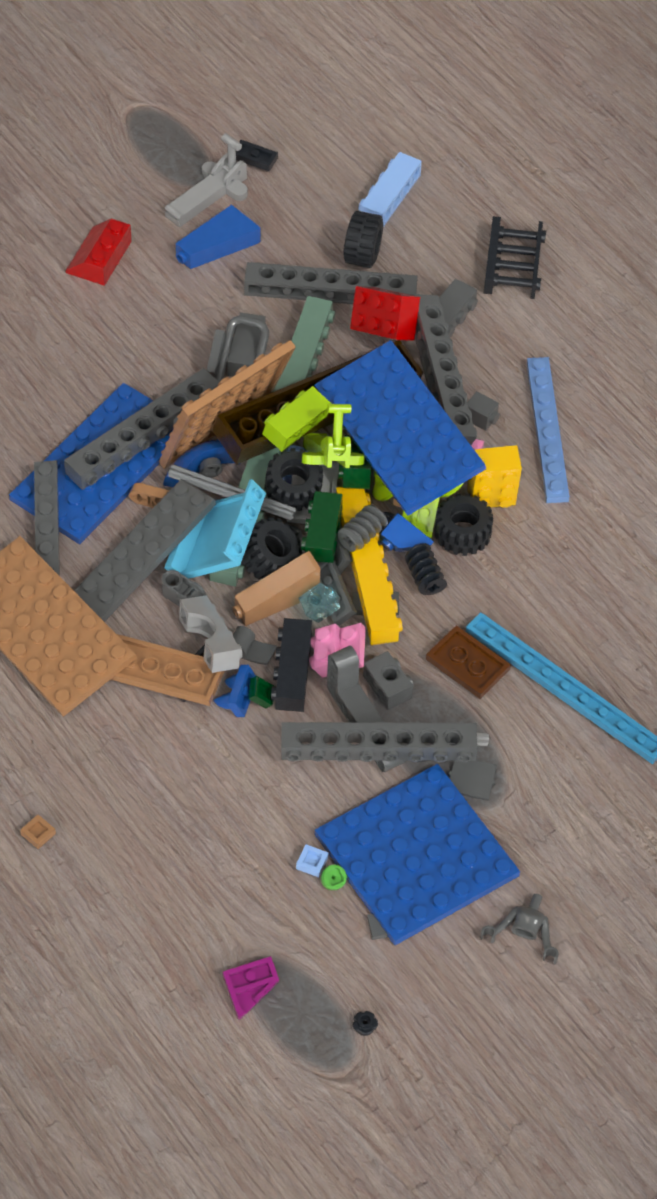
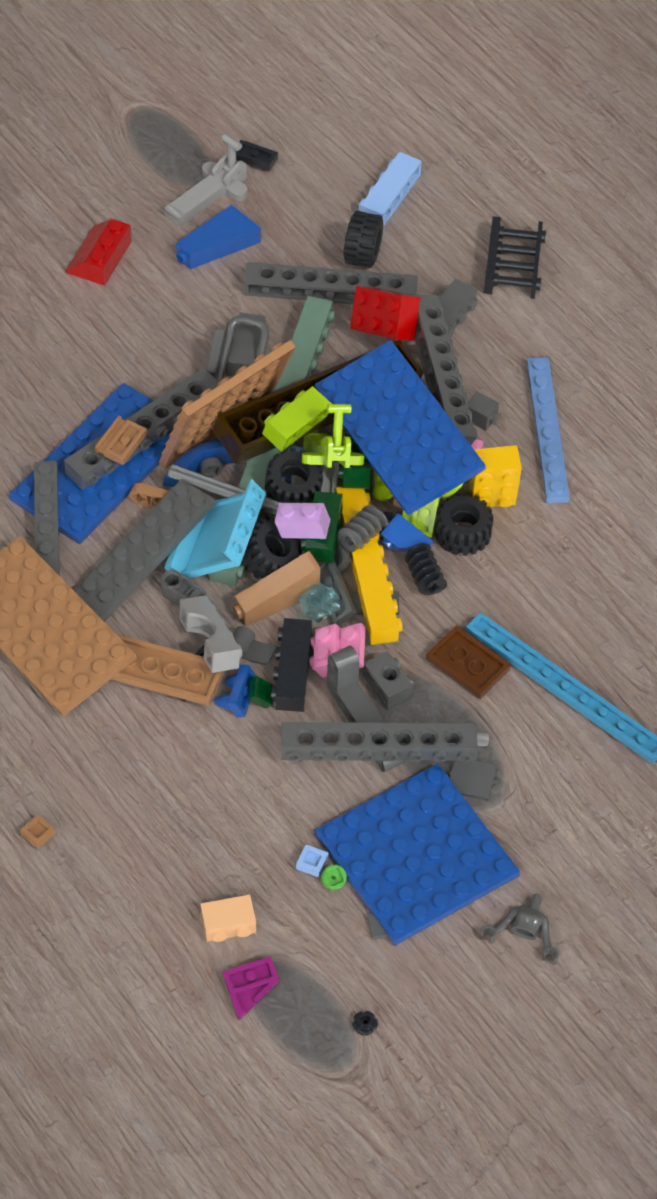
(121, 440): none -> medium nougat plate
(228, 918): none -> light nougat brick
(302, 520): none -> lavender brick

